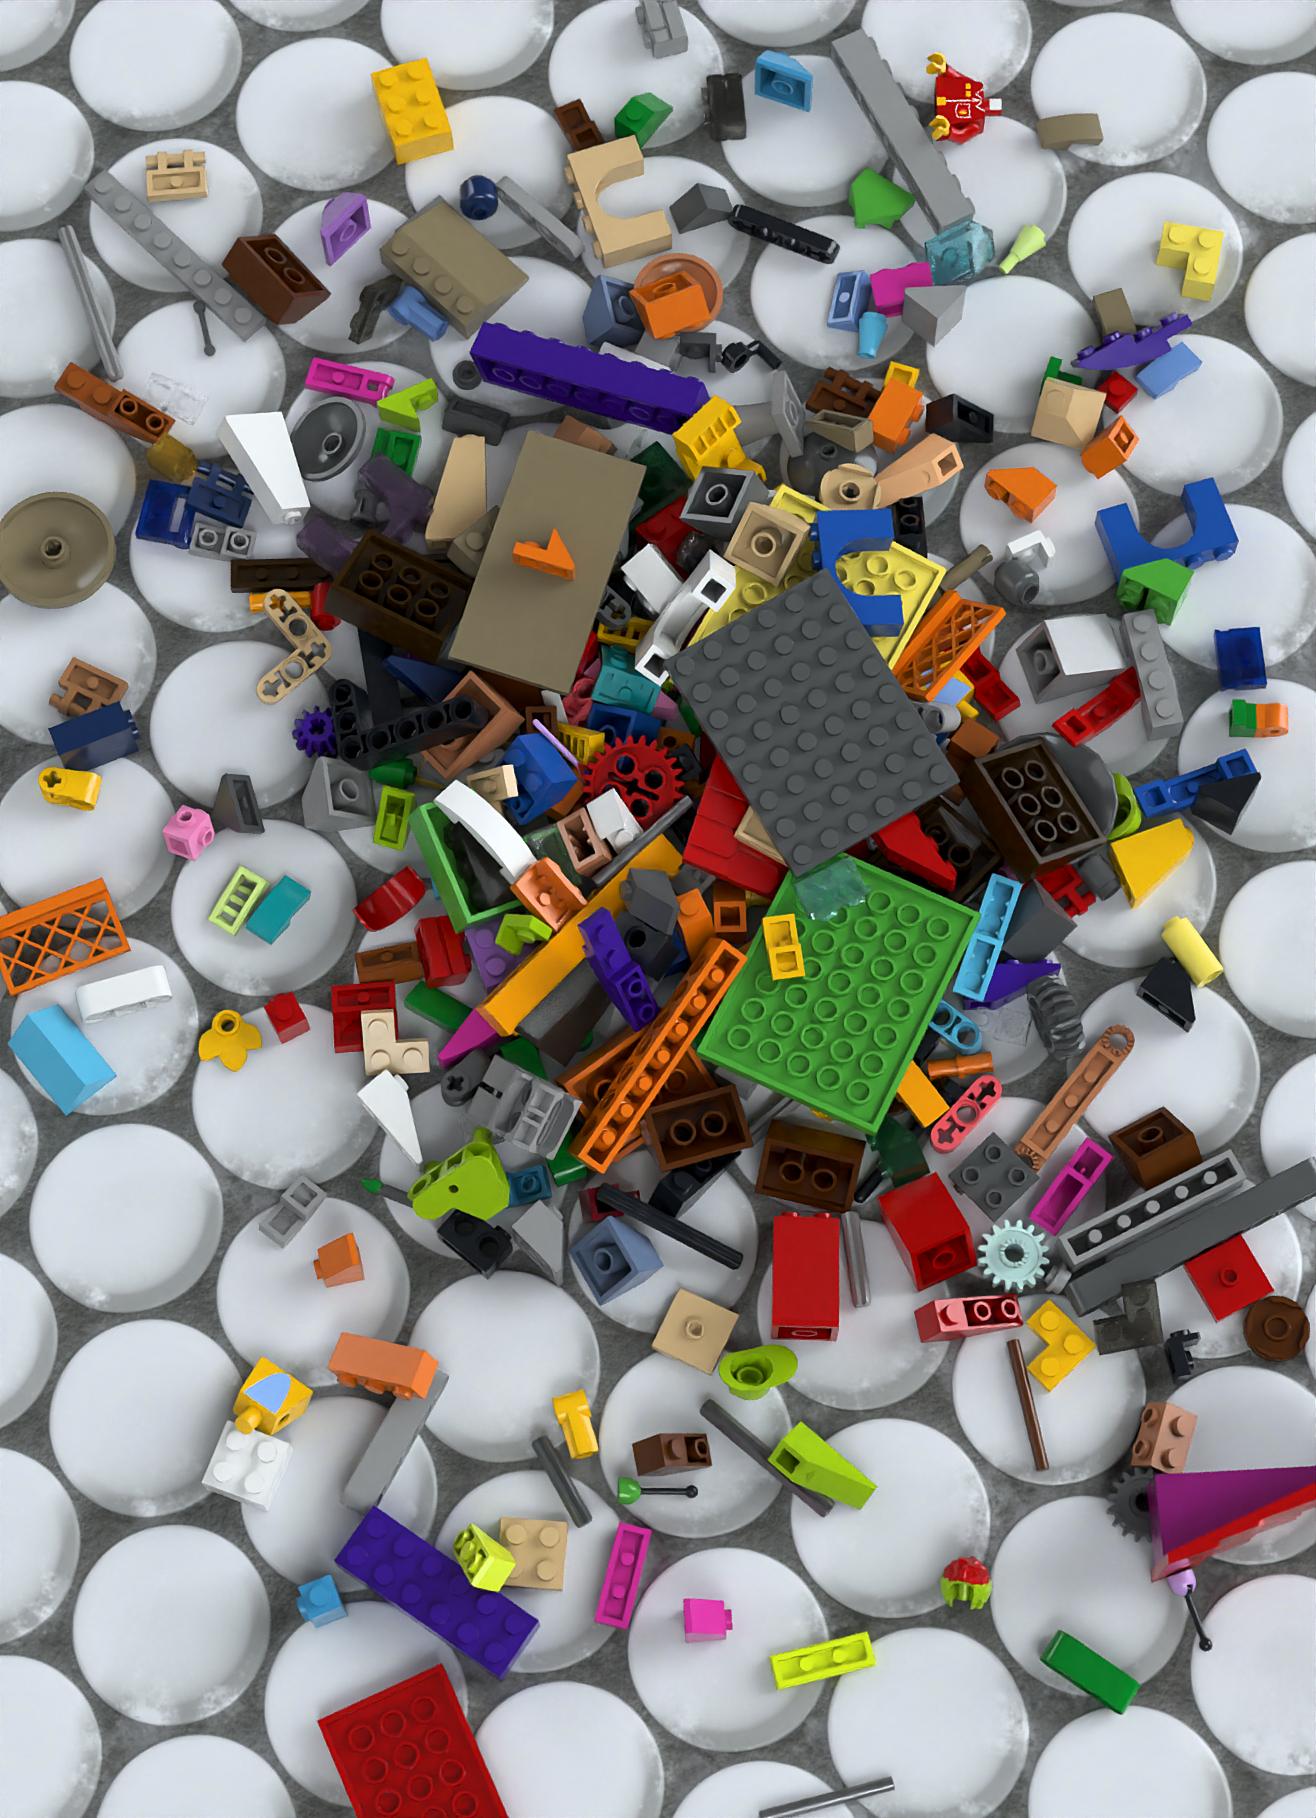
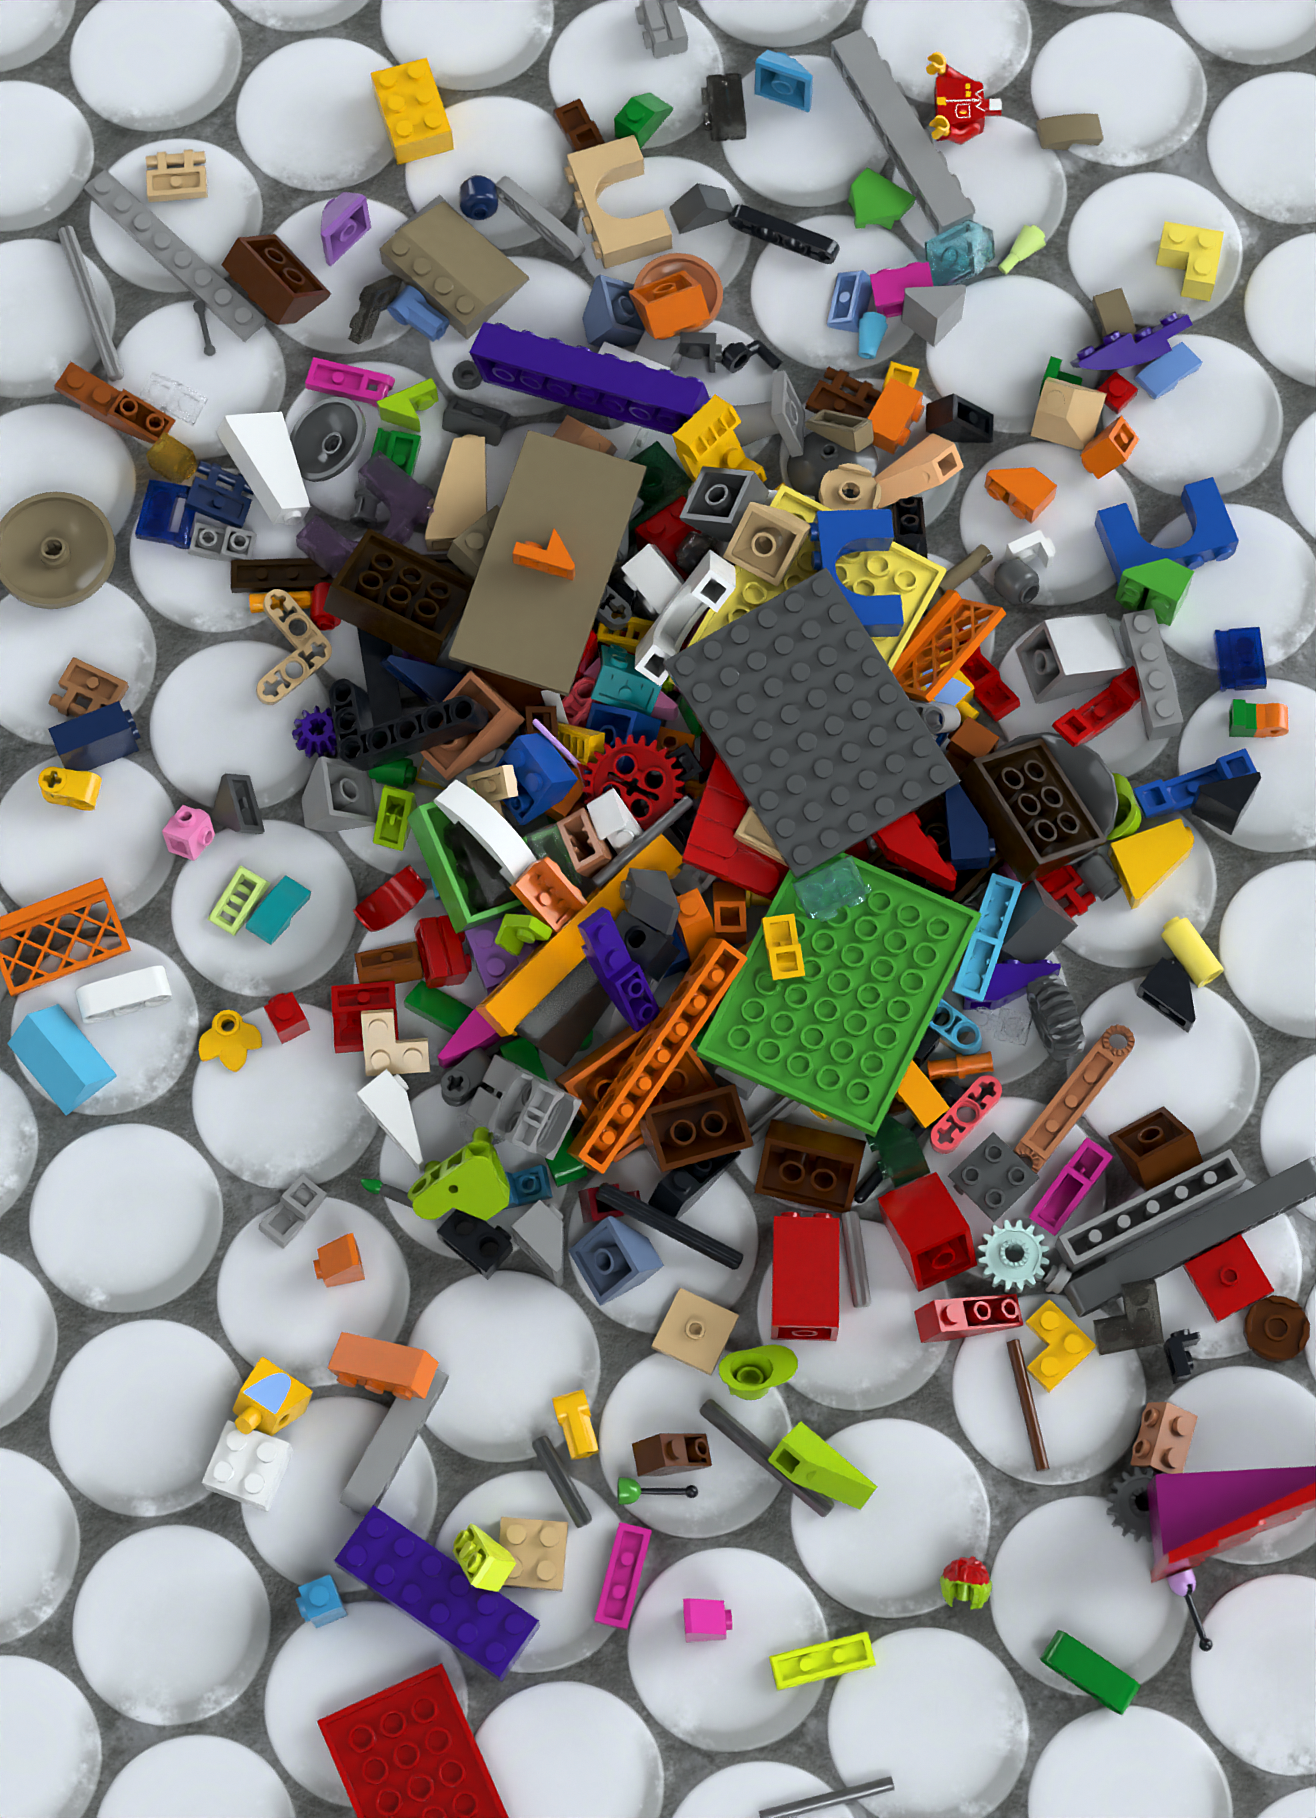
(966, 832): none -> dark blue slope

